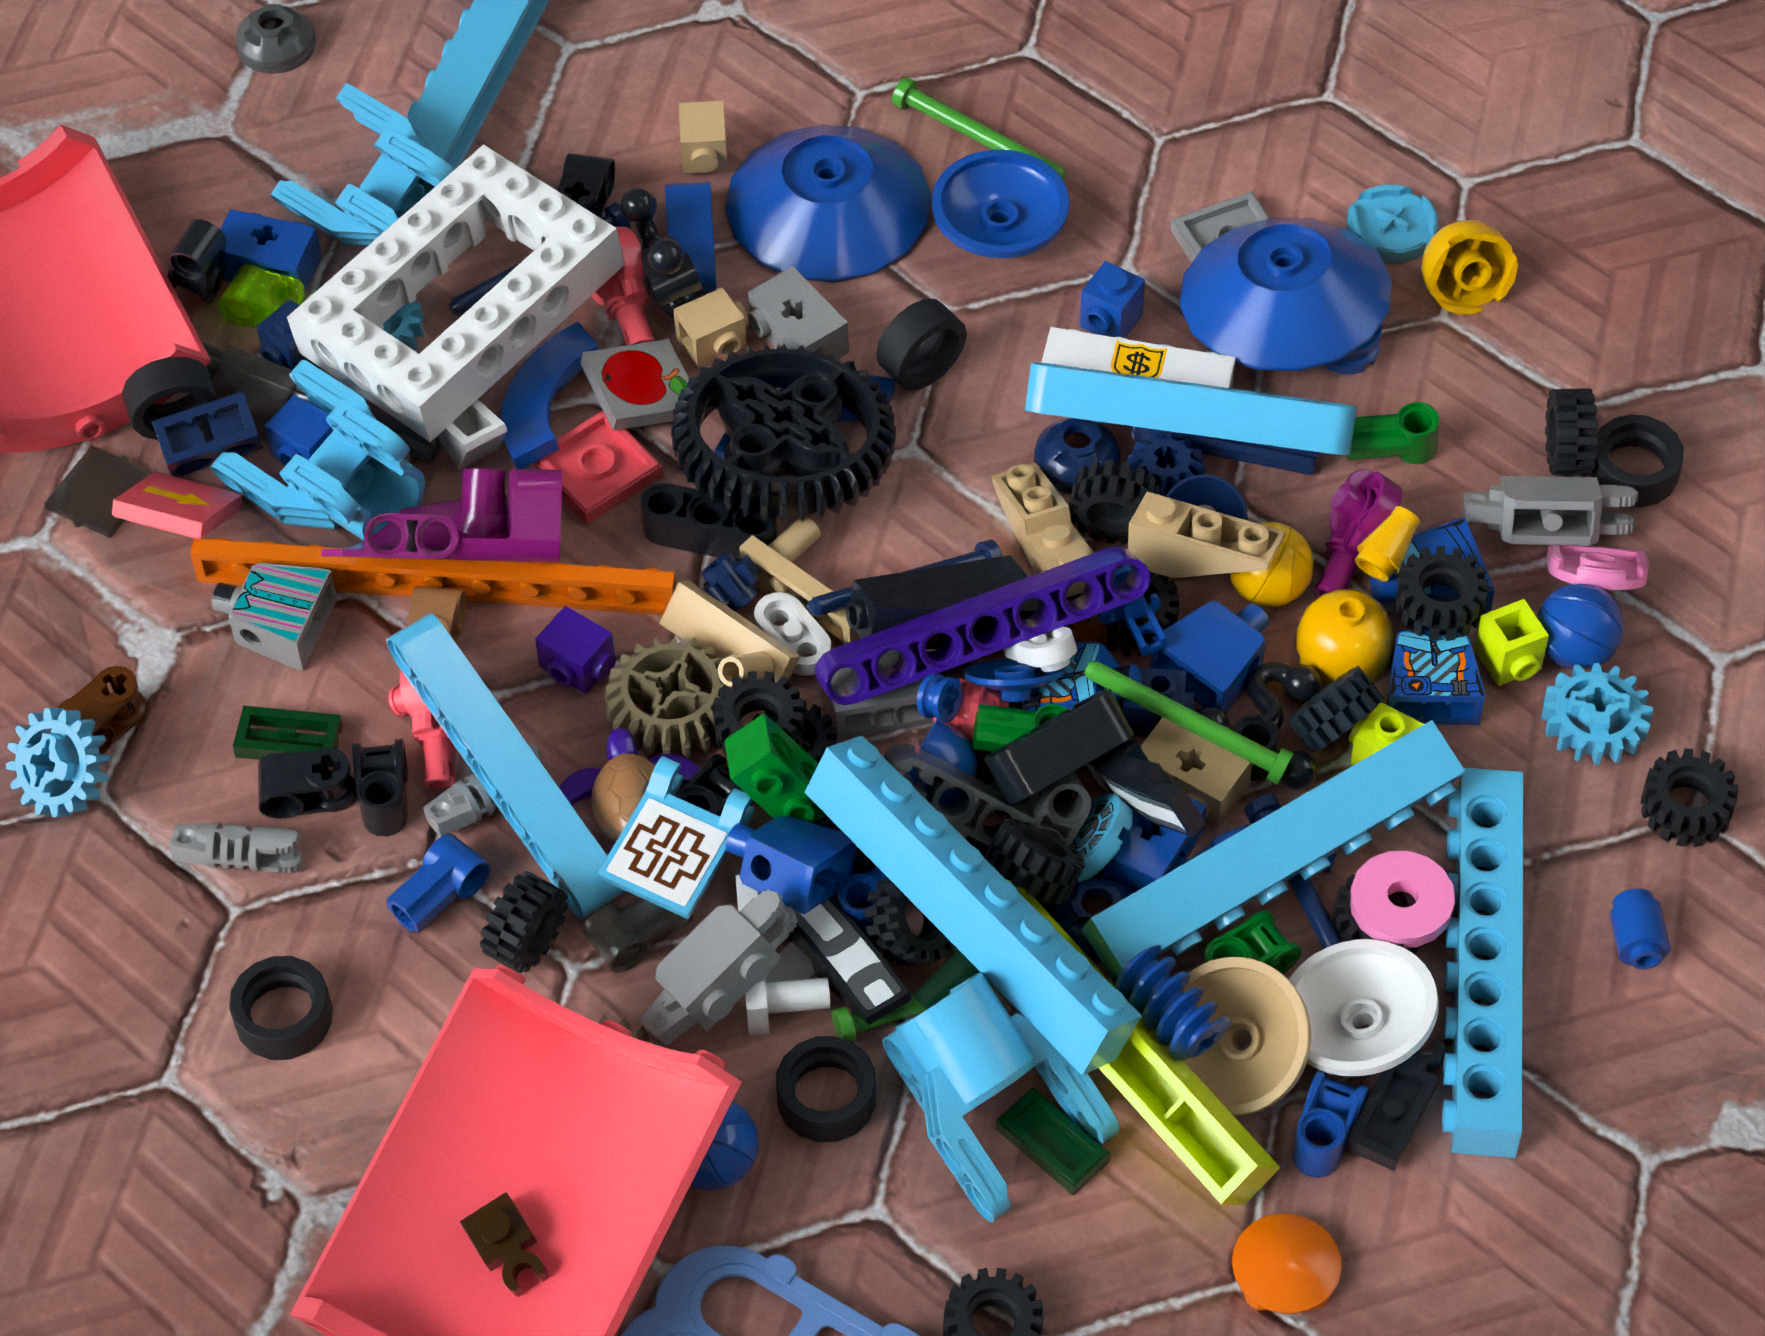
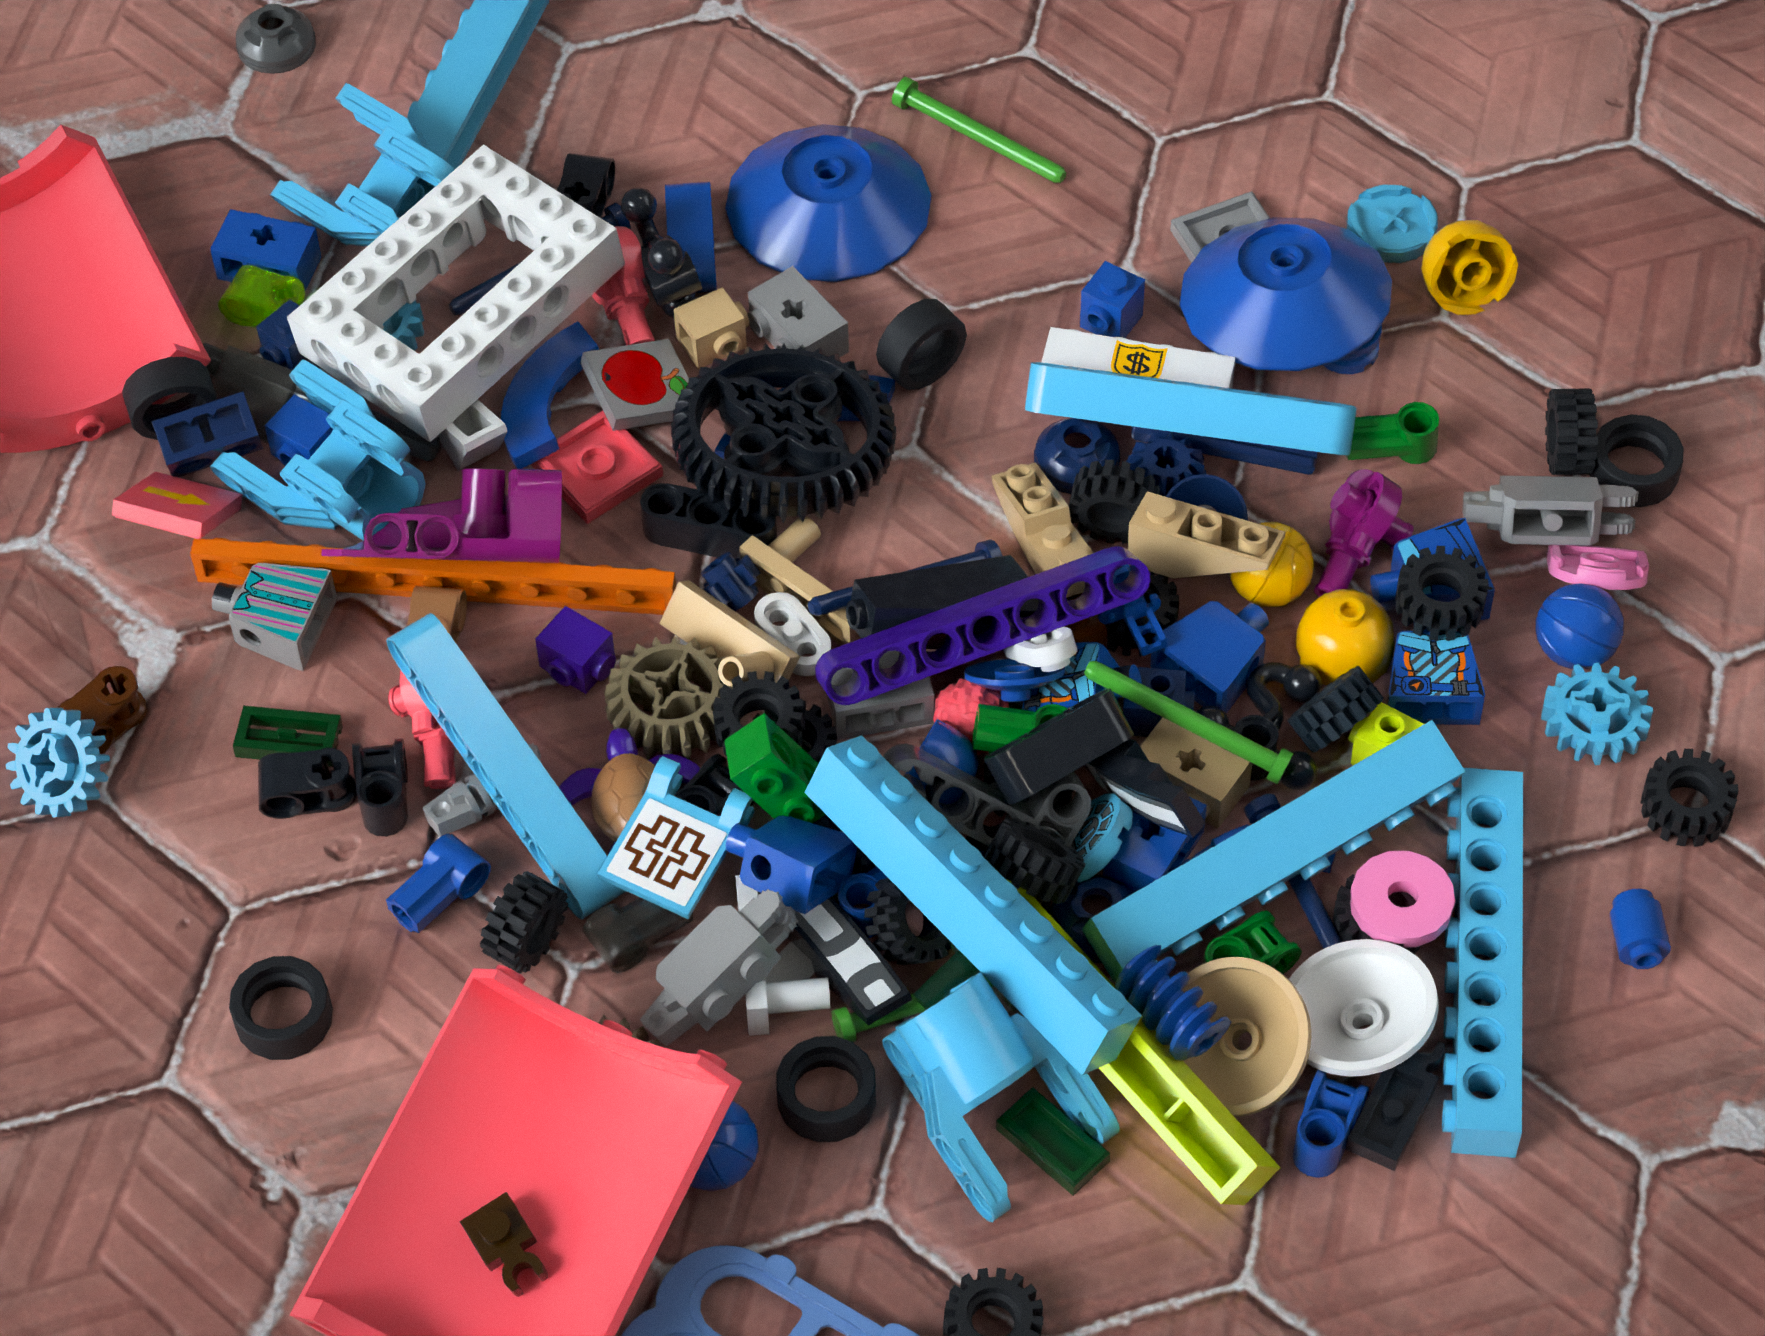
(90, 488): clear smoke piece -> none
(199, 260): black piece -> none
(237, 846): light grey hinge -> none
(703, 137): tan brick -> none
(939, 697): blue bush -> none
(1000, 203): blue dish -> none
(1286, 1264): orange dish -> none
(1387, 545): yellow cone -> none
(1511, 642): neon yellow brick -> none

